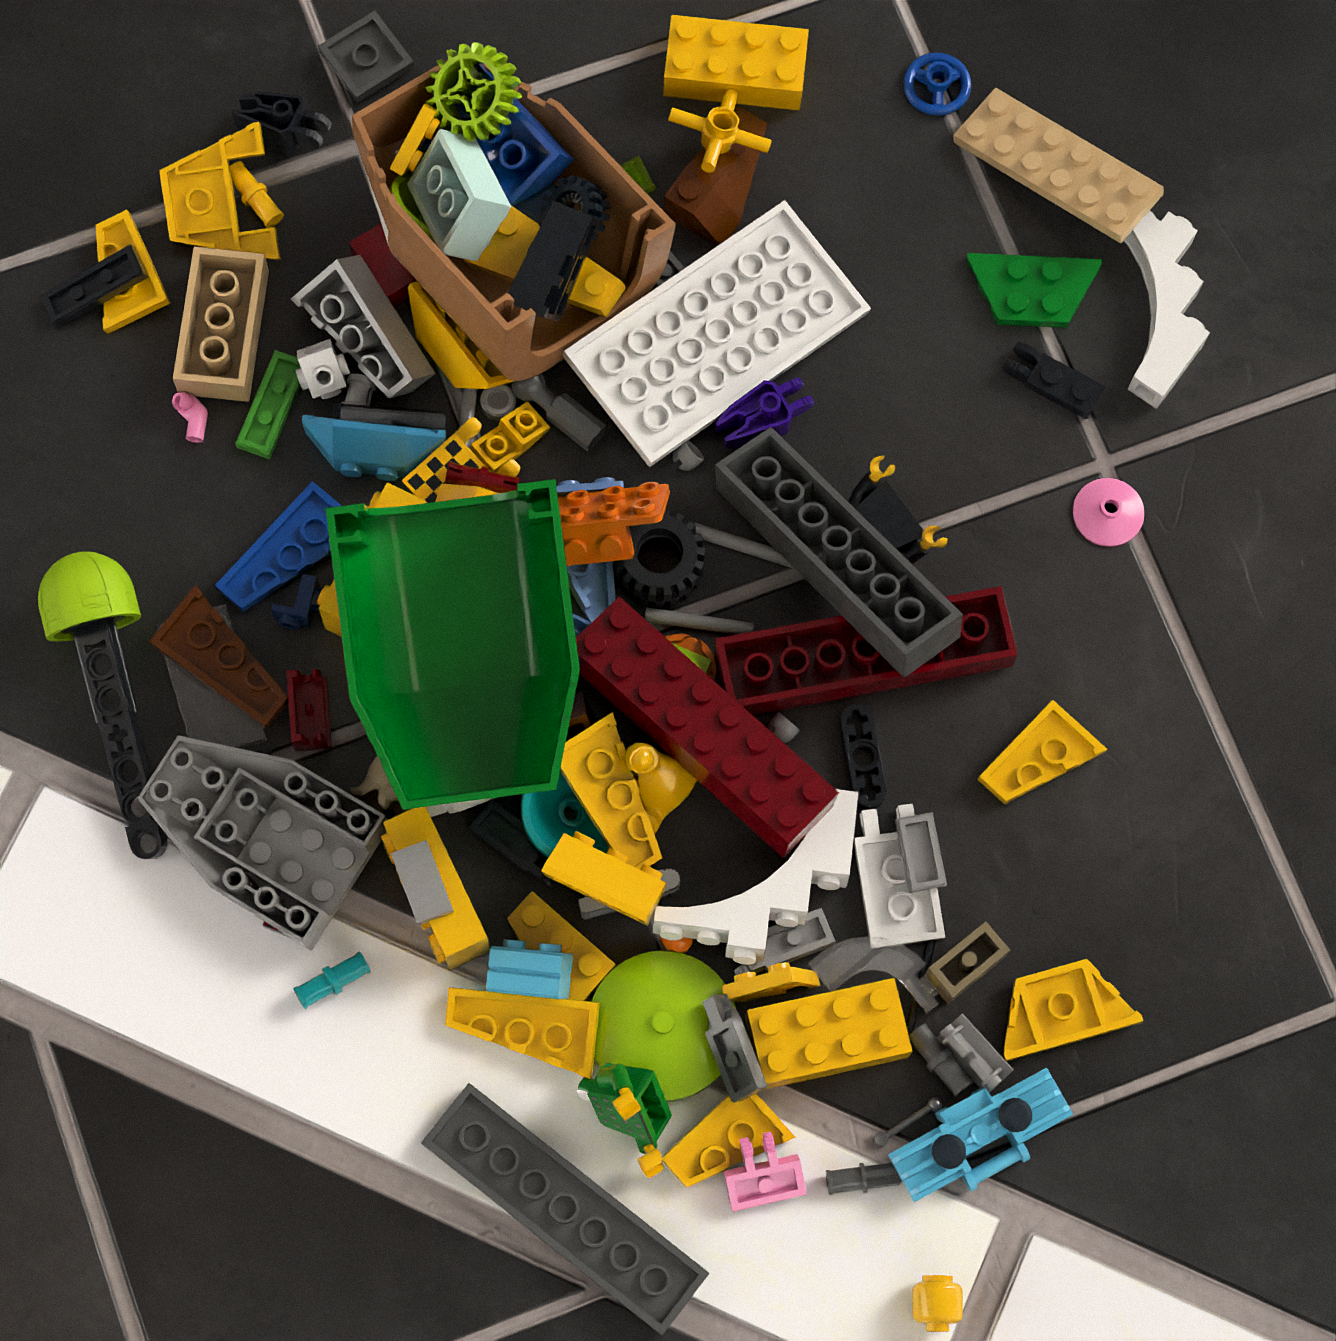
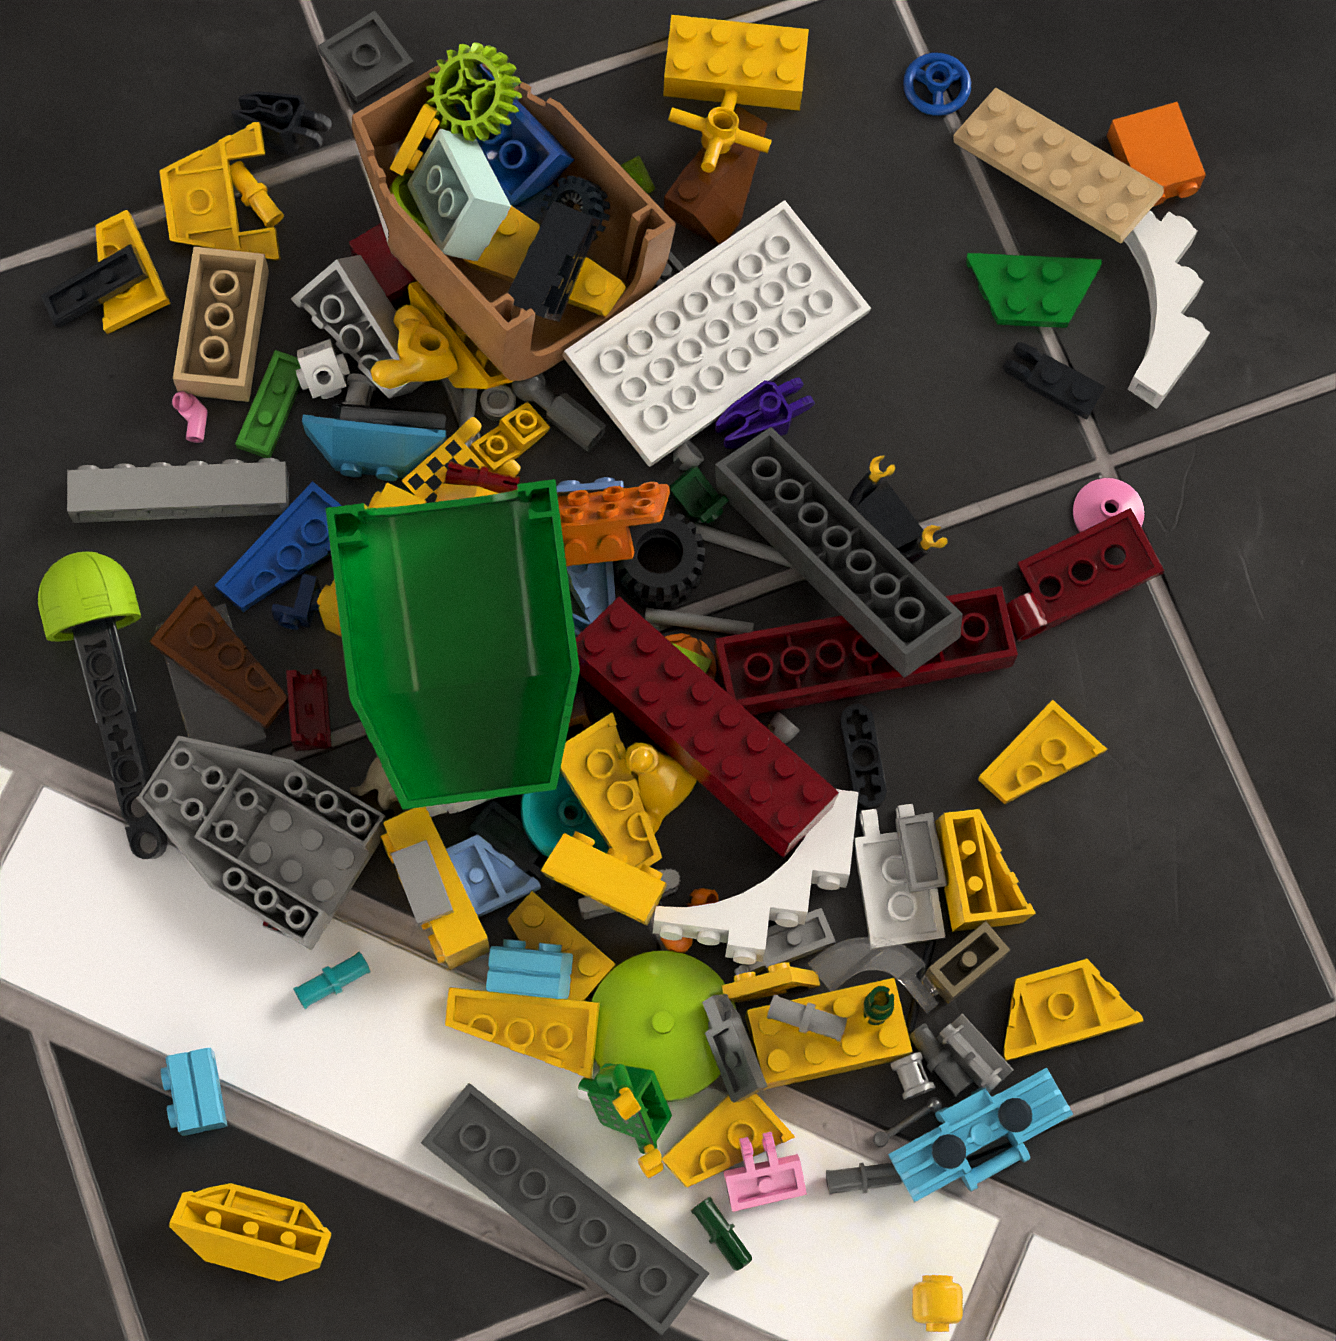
(177, 491): none -> light grey brick
(194, 1092): none -> medium azure brick
(251, 1231): none -> yellow wedge
(421, 351): none -> yellow head
(489, 876): none -> light blue wing
(697, 496): none -> dark green bracket
(703, 896): none -> orange hinge
(722, 1234): none -> dark green axle
(807, 1018): none -> light grey pin
(878, 1005): none -> dark green pin
(912, 1076): none -> light grey bush
(976, 874): none -> yellow wedge
(1036, 613): none -> dark red hinge
(1159, 148): none -> orange brick

